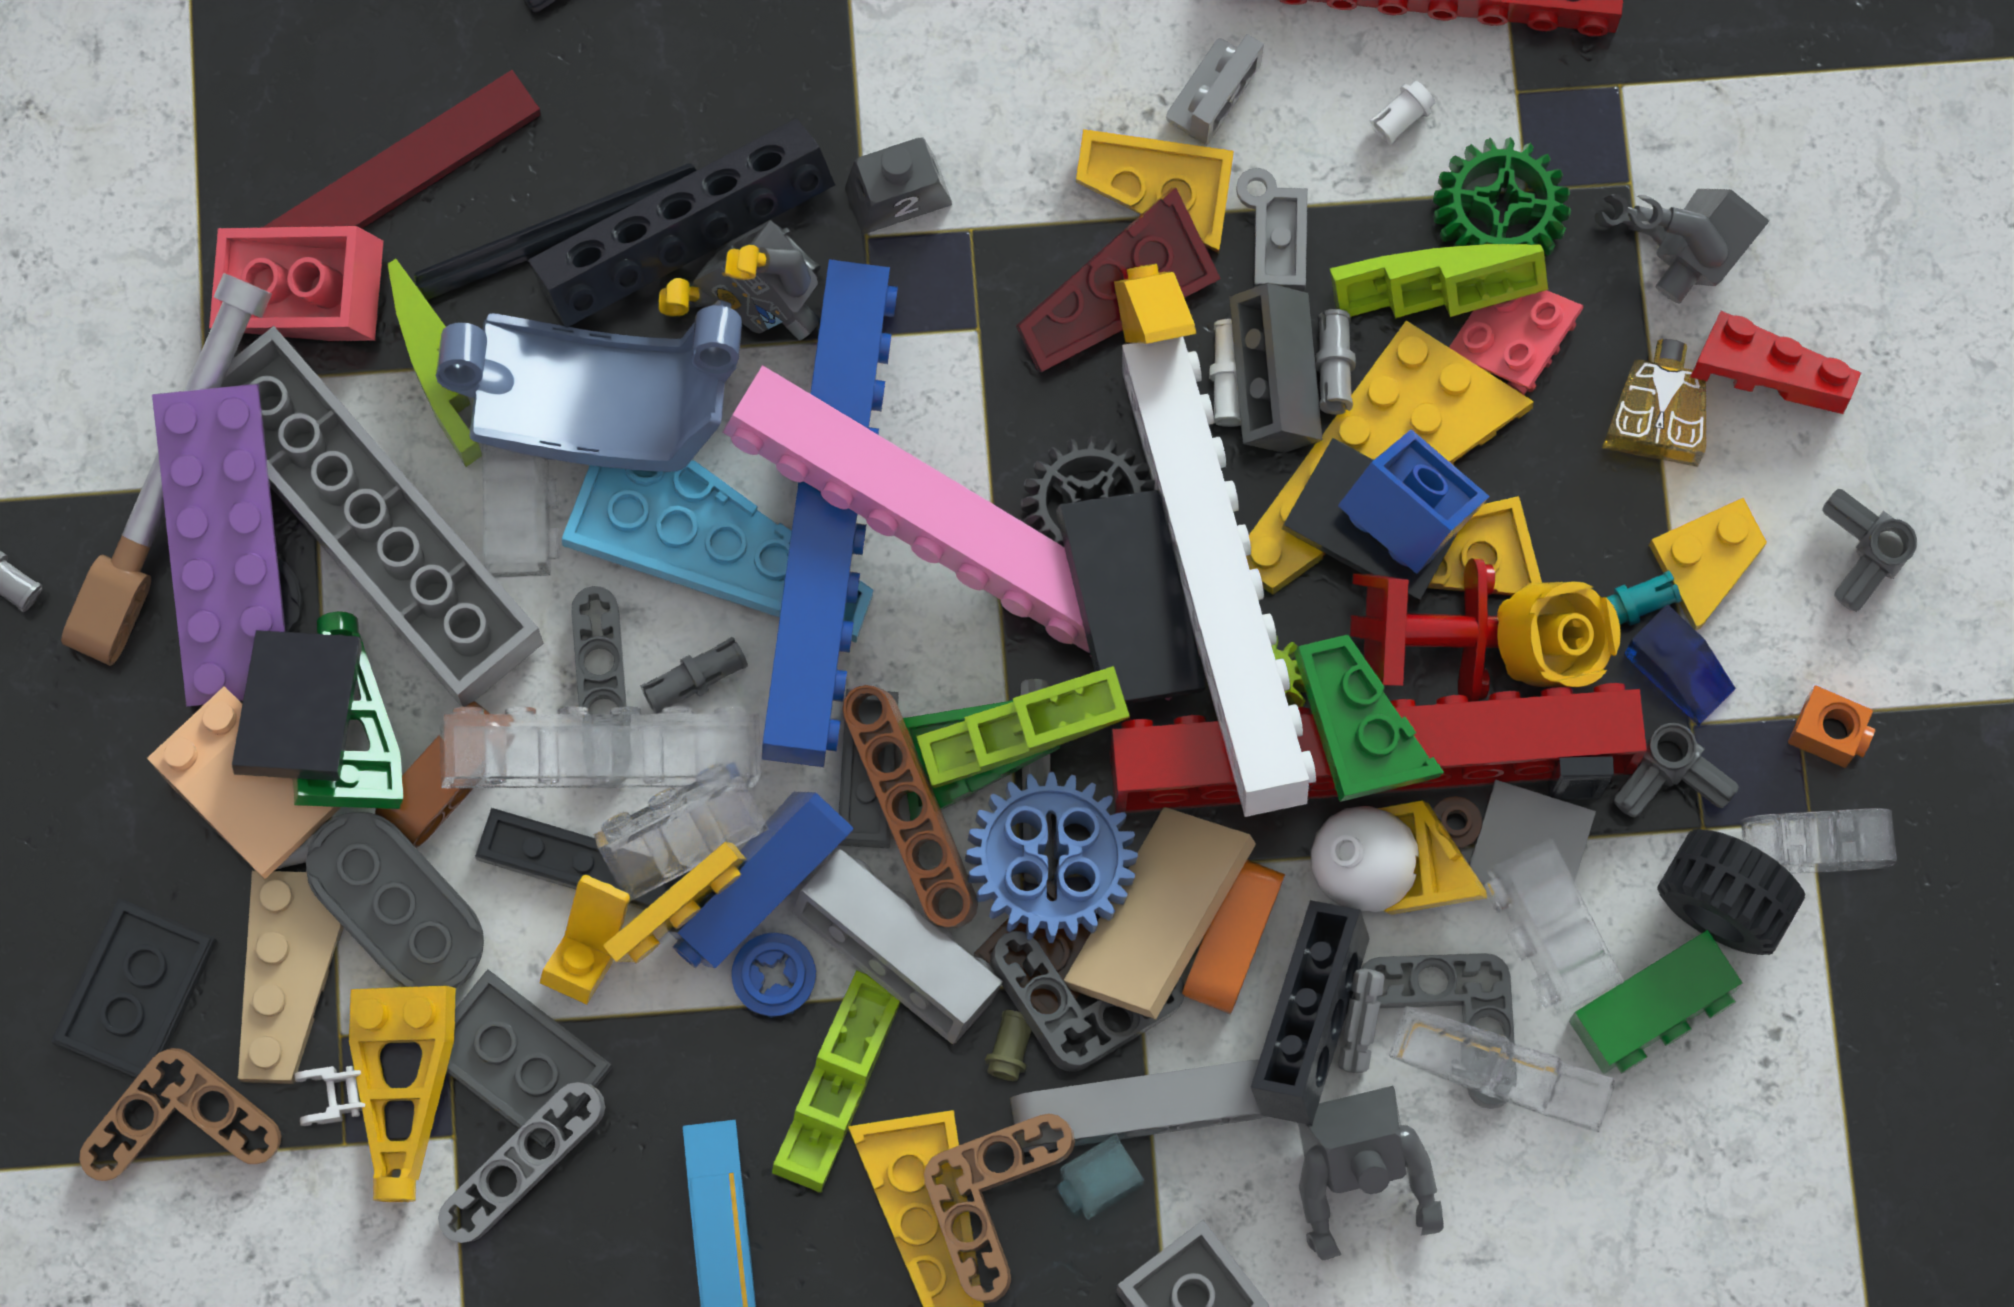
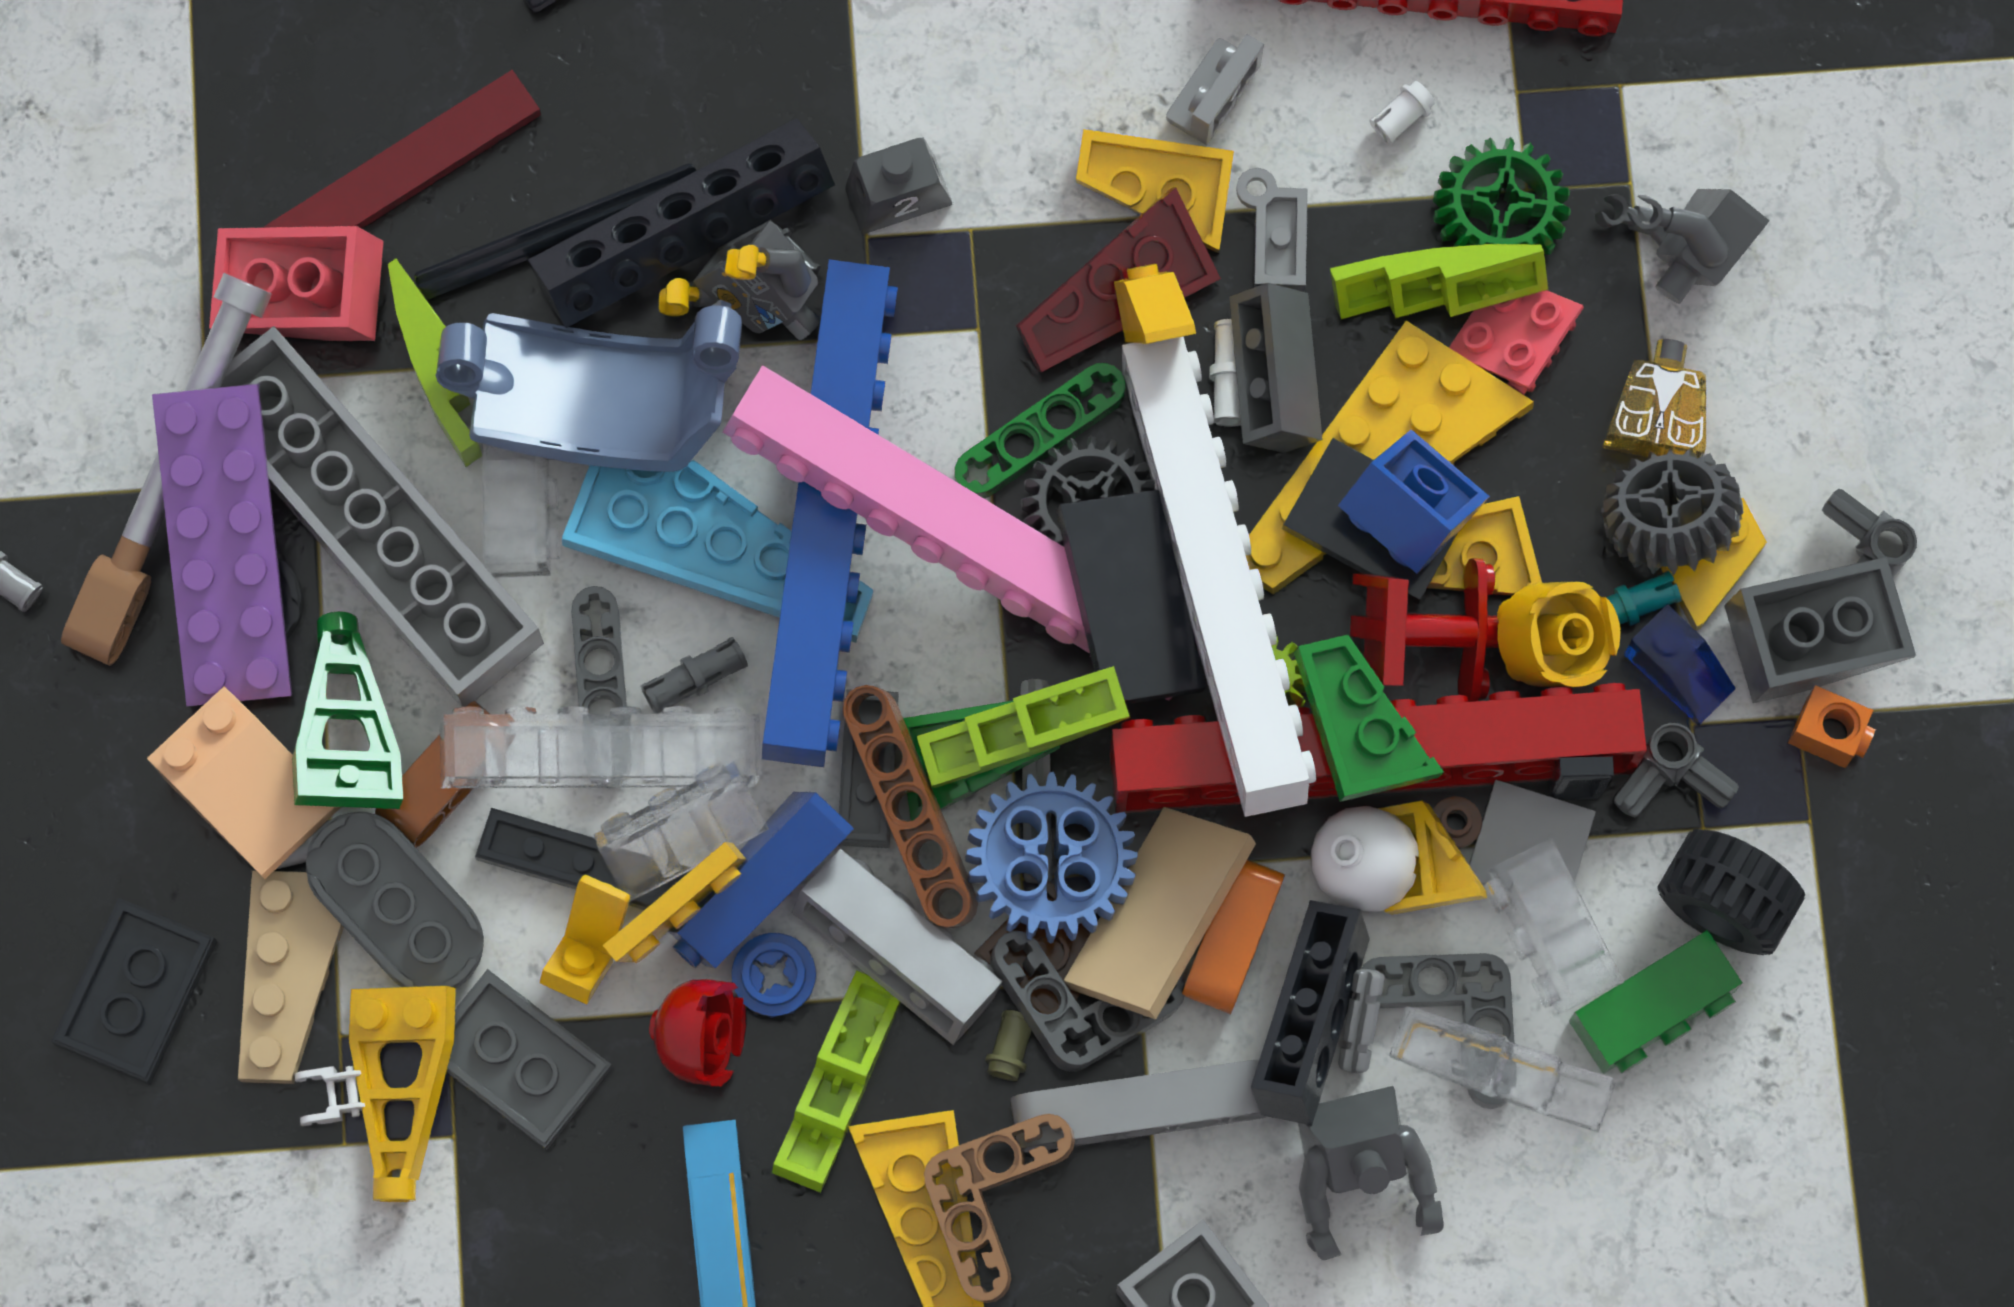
(186, 1100): medium nougat beam -> none
(297, 705): black tile -> none
(525, 1166): light grey beam -> none
(699, 1030): none -> red cylinder
(1044, 436): none -> green beam
(1099, 1178): clear light blue brick -> none
(1335, 361): light grey pin -> none
(1672, 510): none -> dark grey gear
(1762, 358): red wing -> none
(1818, 628): none -> dark grey slope
(1825, 839): clear beam -> none

